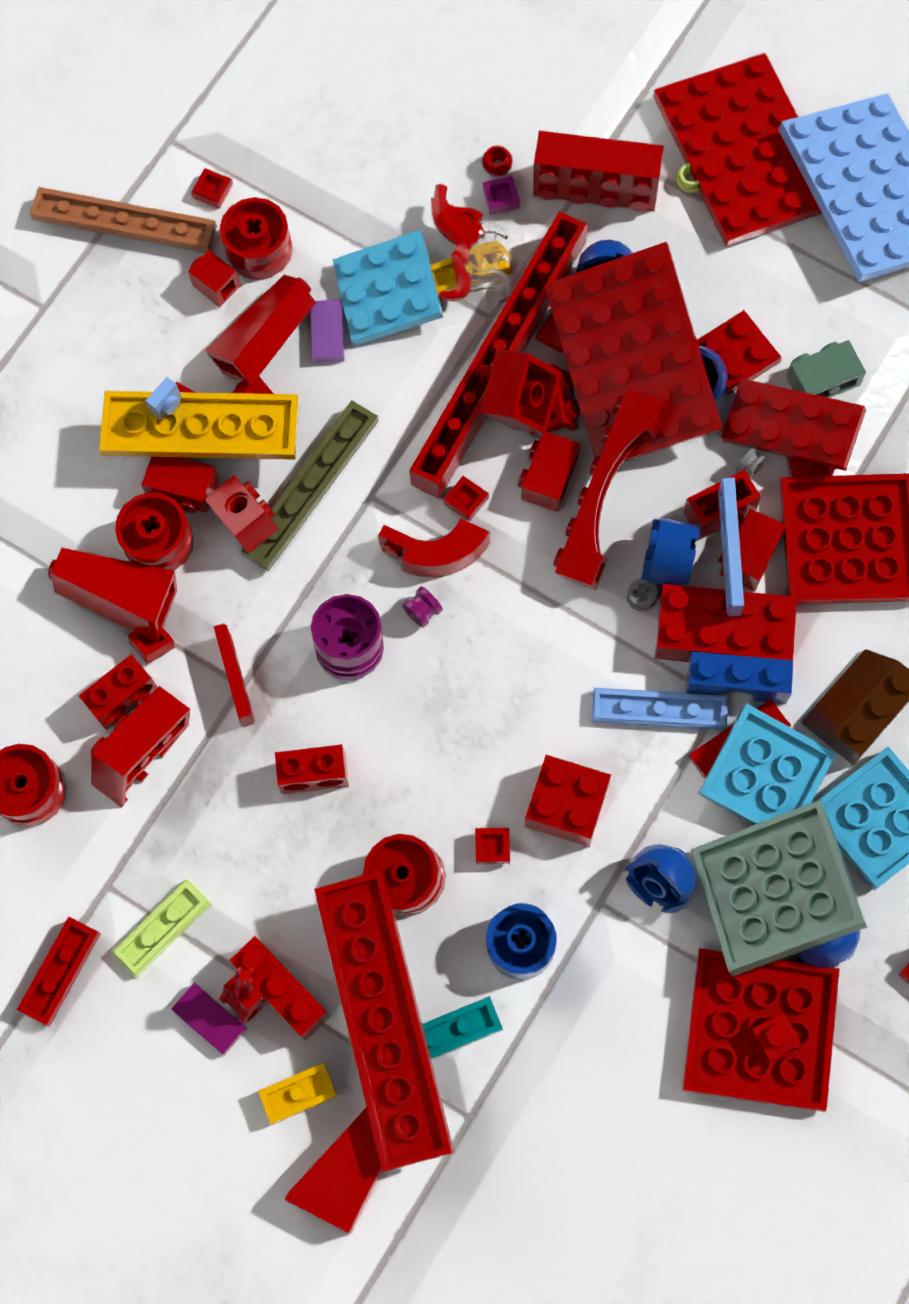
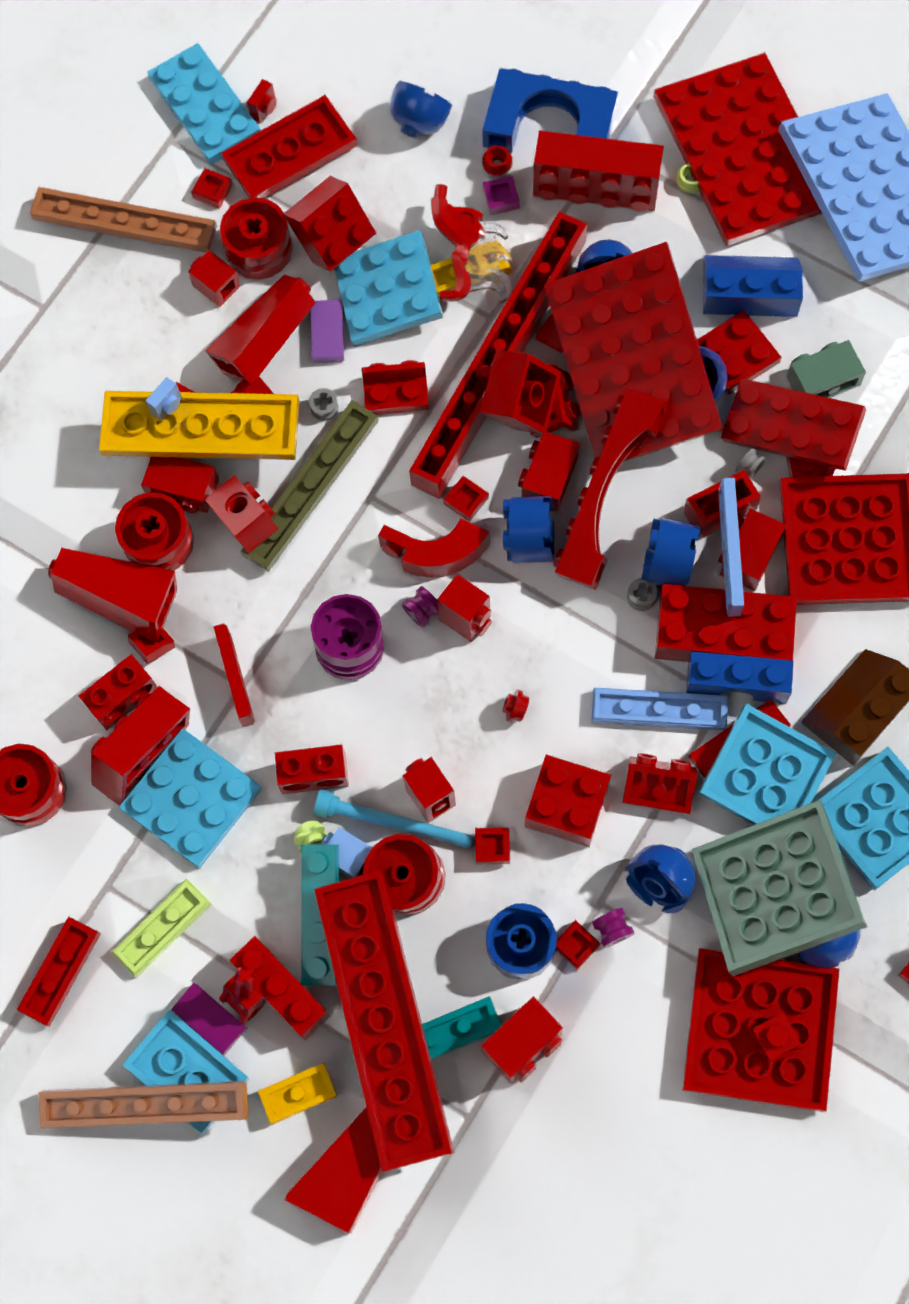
(143, 1104): none -> nougat plate
(180, 1056): none -> medium azure plate
(190, 798): none -> medium azure plate
(203, 102): none -> medium azure plate
(262, 101): none -> red plate
(289, 148): none -> red plate
(309, 833): none -> yellowish green plate
(319, 869): none -> teal plate
(330, 223): none -> red brick
(330, 805): none -> medium azure piece
(331, 409): none -> light grey bush
(351, 852): none -> light blue brick
(395, 387): none -> red bracket
(418, 110): none -> blue cylinder
(428, 788): none -> red brick
(464, 608): none -> red brick
(515, 706): none -> red plate
(521, 92): none -> blue arch
(523, 1040): none -> red brick
(530, 529): none -> blue brick
(576, 945): none -> red tile
(613, 927): none -> magenta wheel
(660, 783): none -> red bracket
(752, 284): none -> blue slope

